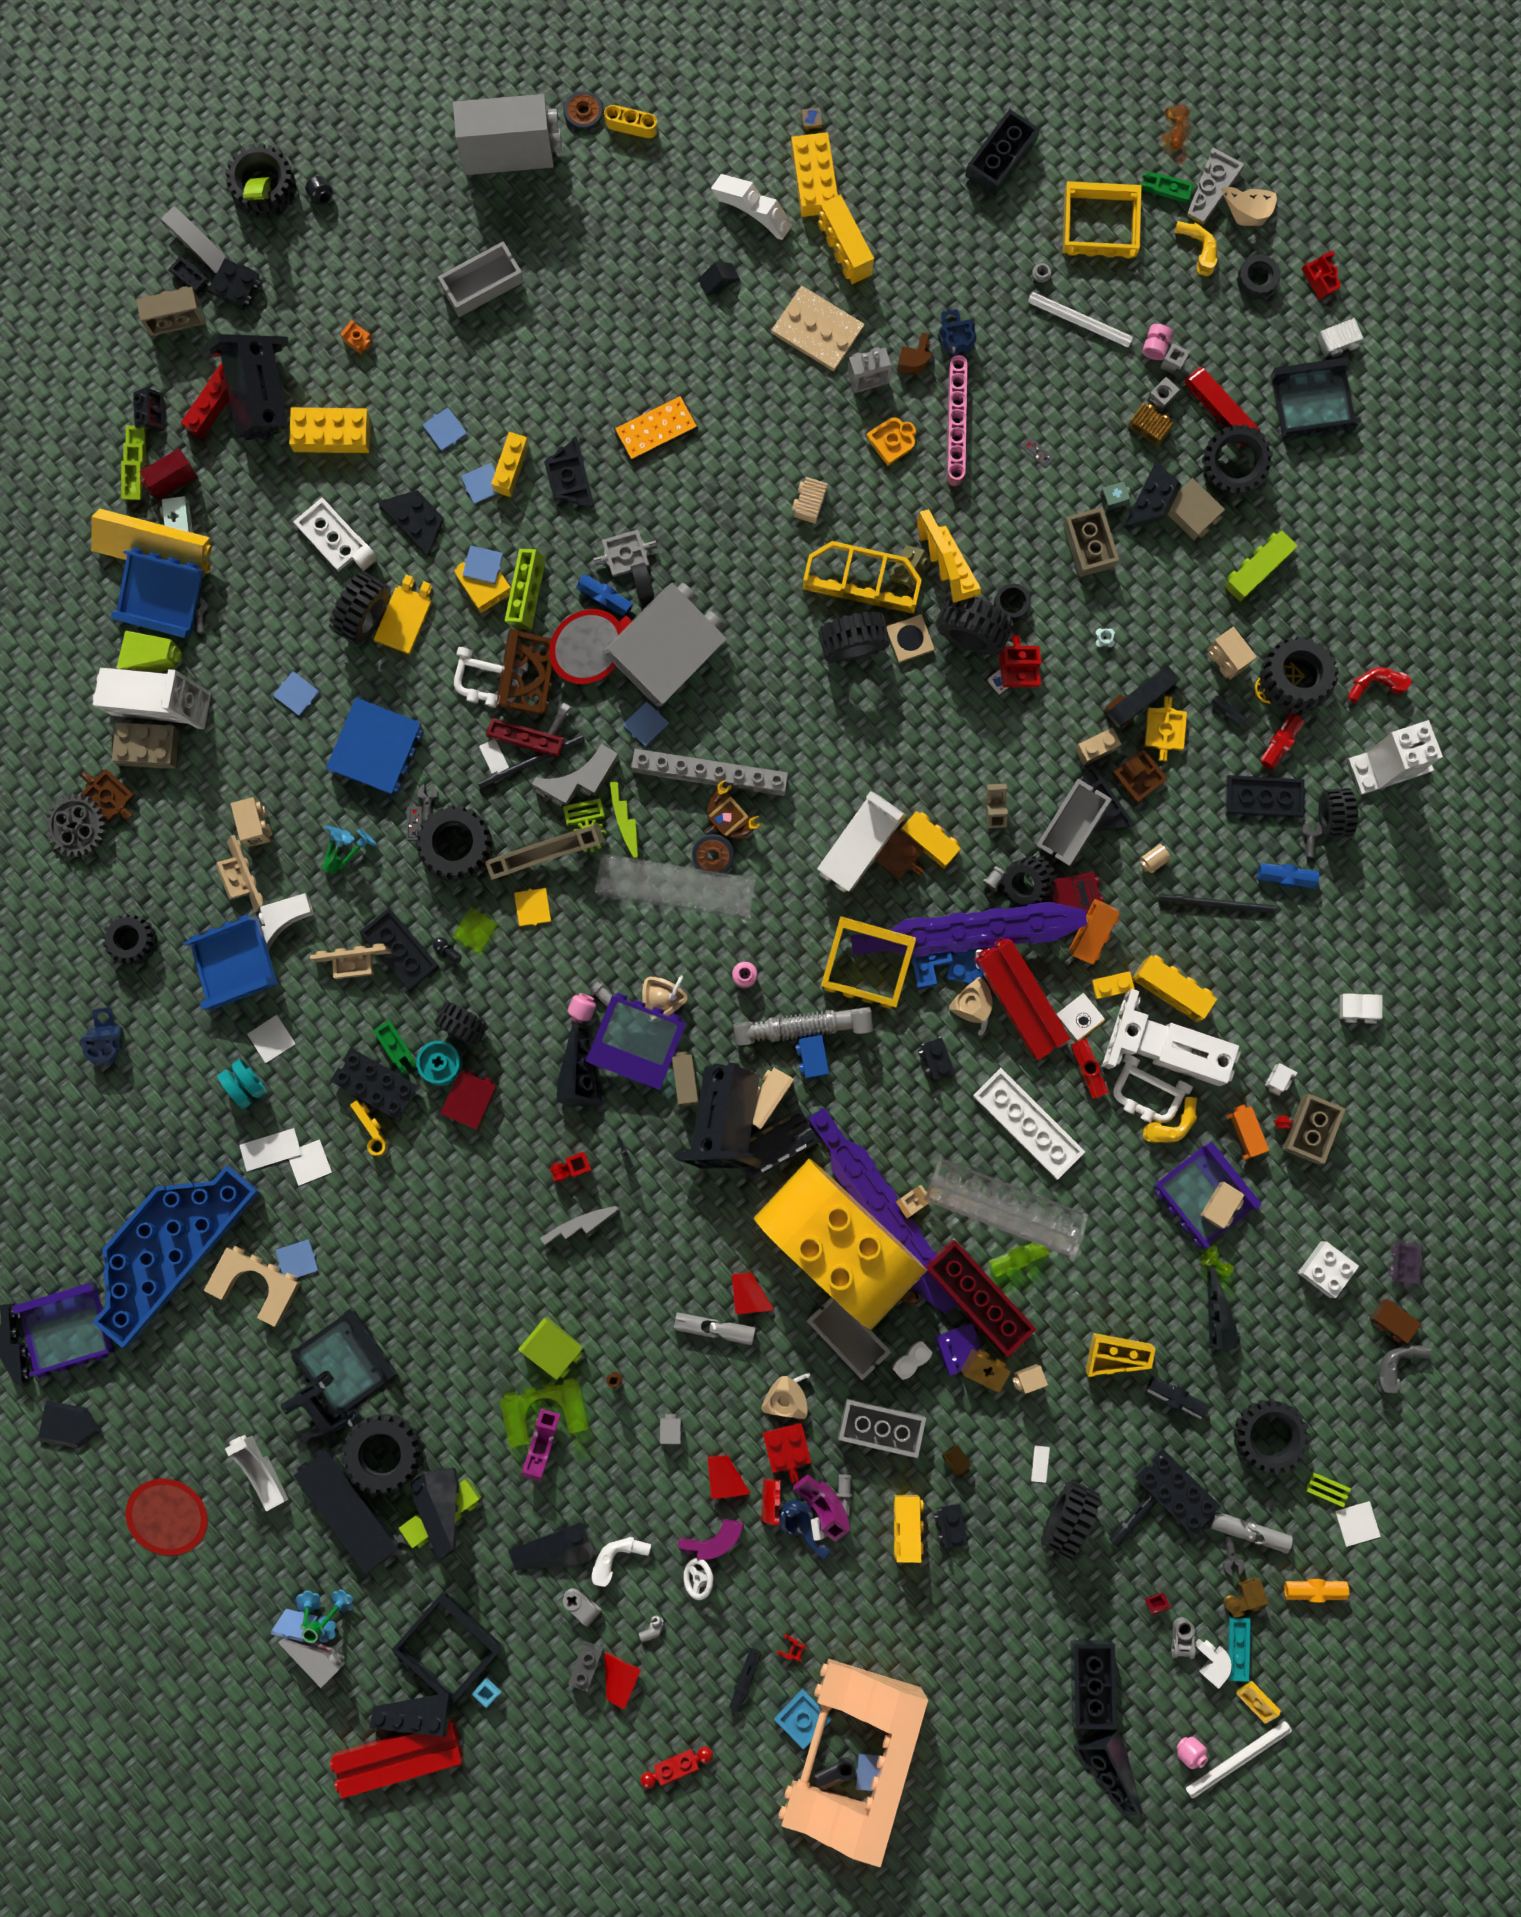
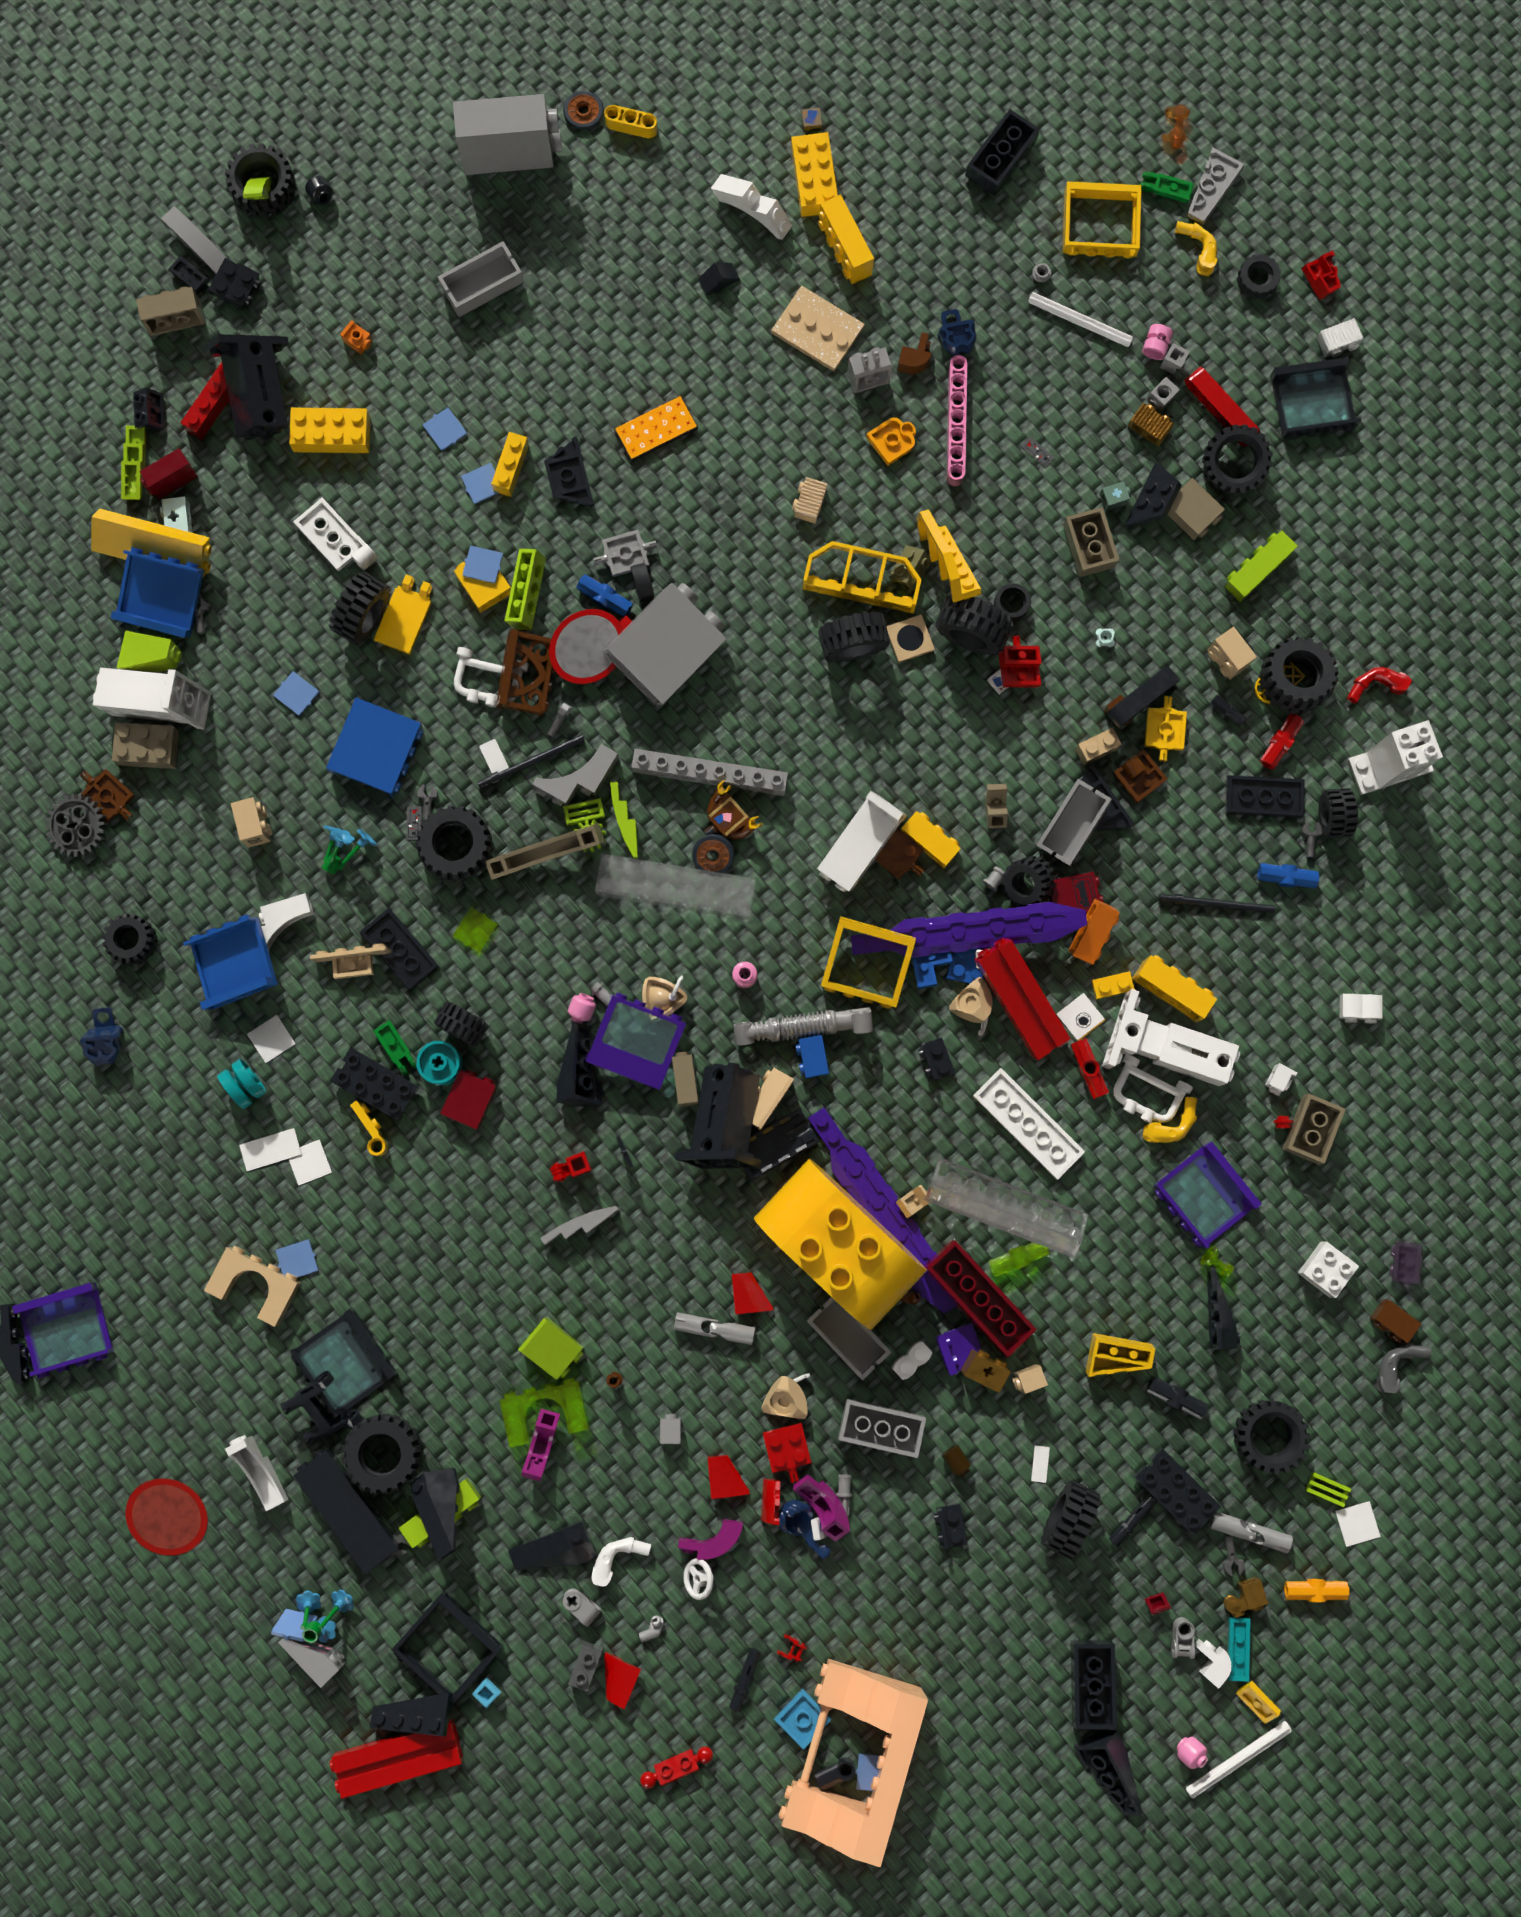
(67, 1425): black tile -> none
(163, 1248): blue brick -> none
(236, 875): tan bracket -> none
(415, 518): black wing -> none
(447, 950): black axle -> none
(525, 737): dark red tile -> none
(532, 907): yellow piece -> none
(646, 724): medium blue piece -> none
(908, 1528): yellow wedge -> none
(1155, 858): tan brick -> none
(1222, 1205): tan brick -> none
(1248, 1131): orange brick -> none
(1249, 210): tan piece -> none

